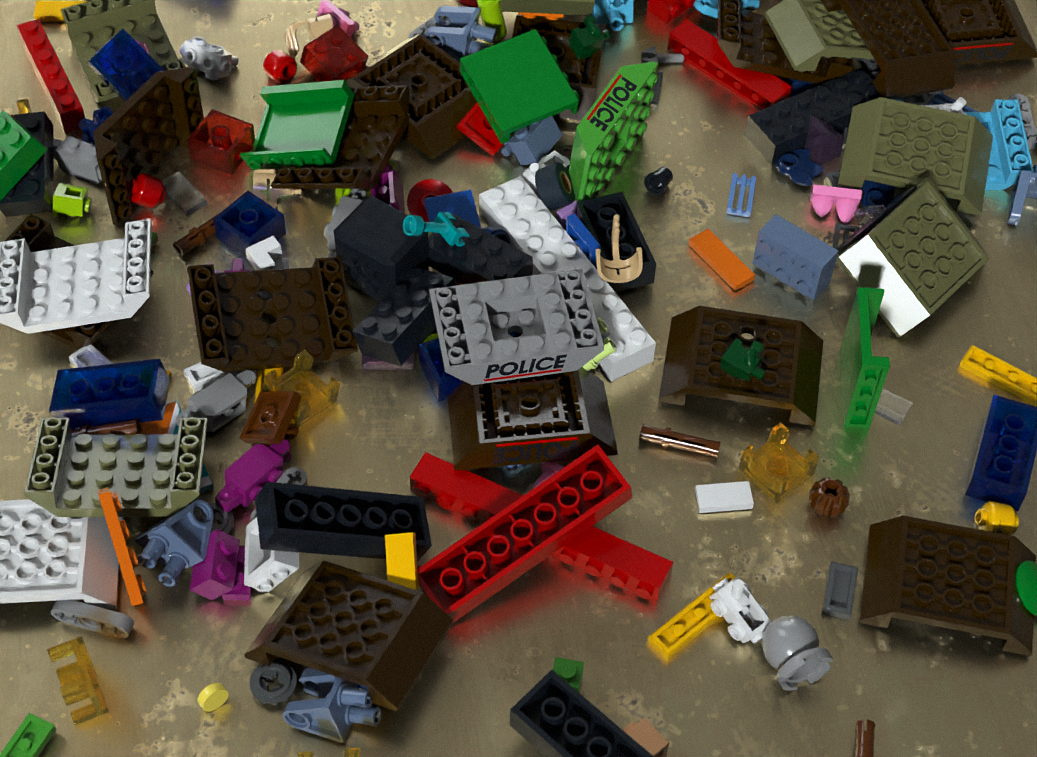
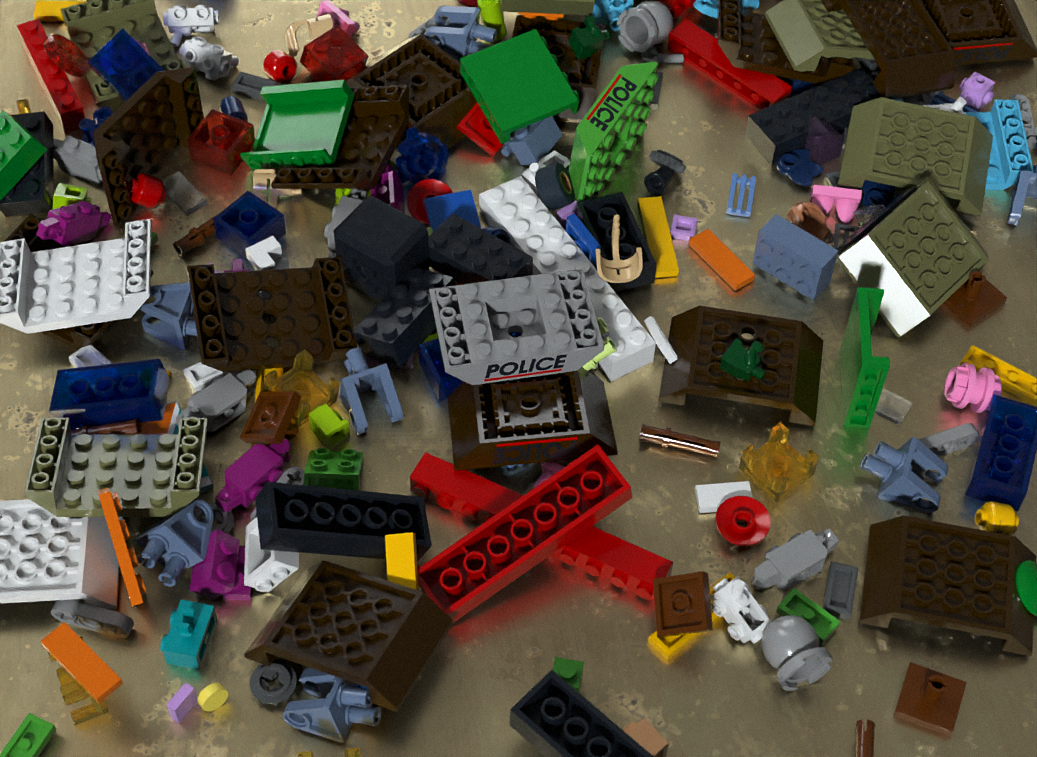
(66, 55): none -> clear red wheel
(73, 223): none -> magenta hinge
(81, 662): none -> orange tile
(175, 311): none -> sand blue piece
(182, 702): none -> lavender tile
(189, 20): none -> white brick
(189, 634): none -> teal brick
(233, 106): none -> dark blue brick
(251, 85): none -> dark grey tile
(328, 426): none -> lime brick
(333, 469): none -> bright green bracket
(363, 379): none -> sand blue piece
(421, 157): none -> clear blue piece
(442, 224): teal bar -> none
(645, 25): none -> light grey tile
(658, 235): none -> yellow tile
(660, 339): none -> white tile
(667, 160): none -> dark grey gear
(682, 604): none -> reddish brown tile
(683, 227): none -> lavender tile
(746, 511): none -> red dish
(794, 560): none -> light grey hinge
(801, 606): none -> bright green plate
(809, 218): none -> nougat hair
(829, 497): reddish brown piece -> none
(903, 473): none -> sand blue piece
(930, 699): none -> reddish brown tile
(951, 439): none -> light grey beam
(967, 386): none -> bright pink piece
(975, 299): none -> reddish brown tile
(977, 91): none -> lavender brick

